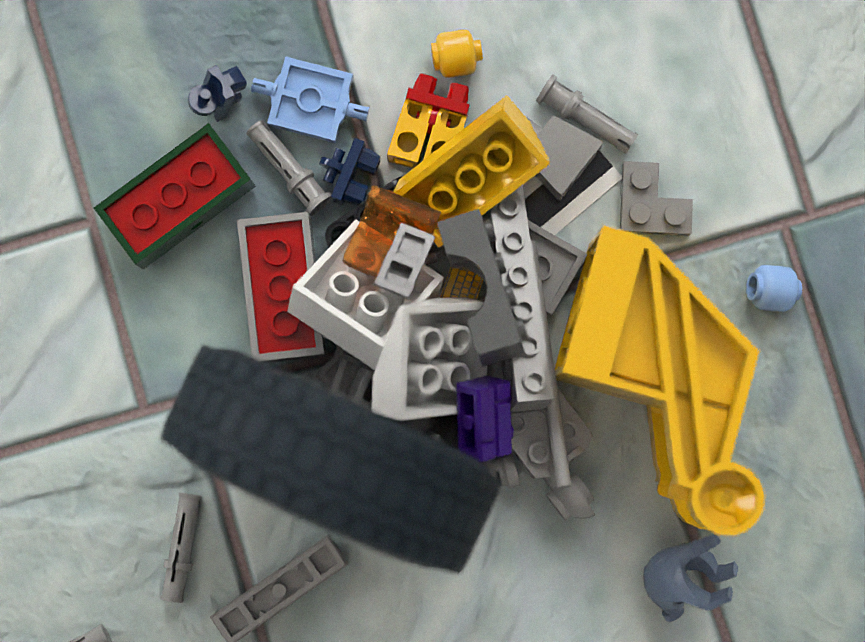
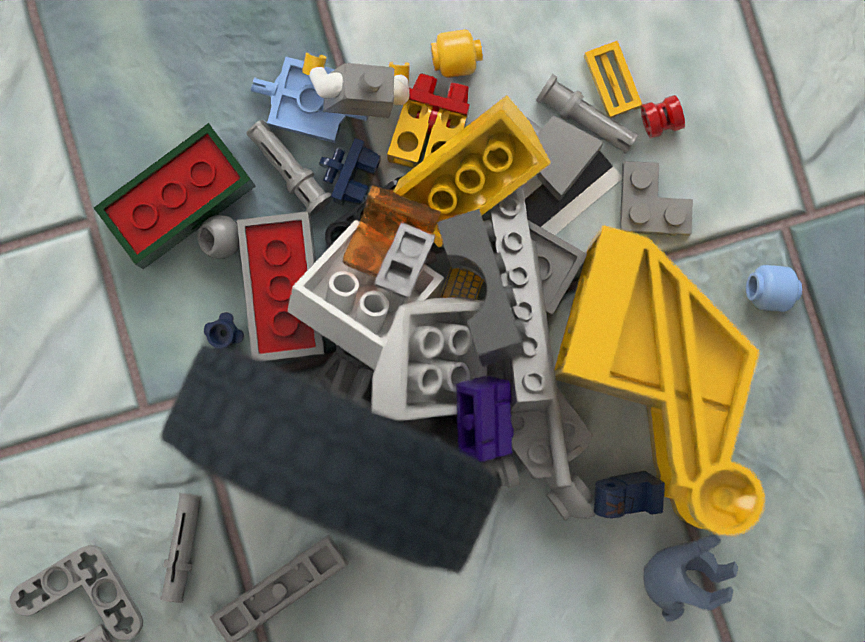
(79, 577): none -> light grey beam
(217, 92): dark blue hips -> none
(219, 236): none -> light grey piece
(226, 323): none -> dark blue plate
(359, 87): none -> light grey torso
(622, 107): none -> yellow tile
(628, 495): none -> dark blue leg
(662, 116): none -> red wheel

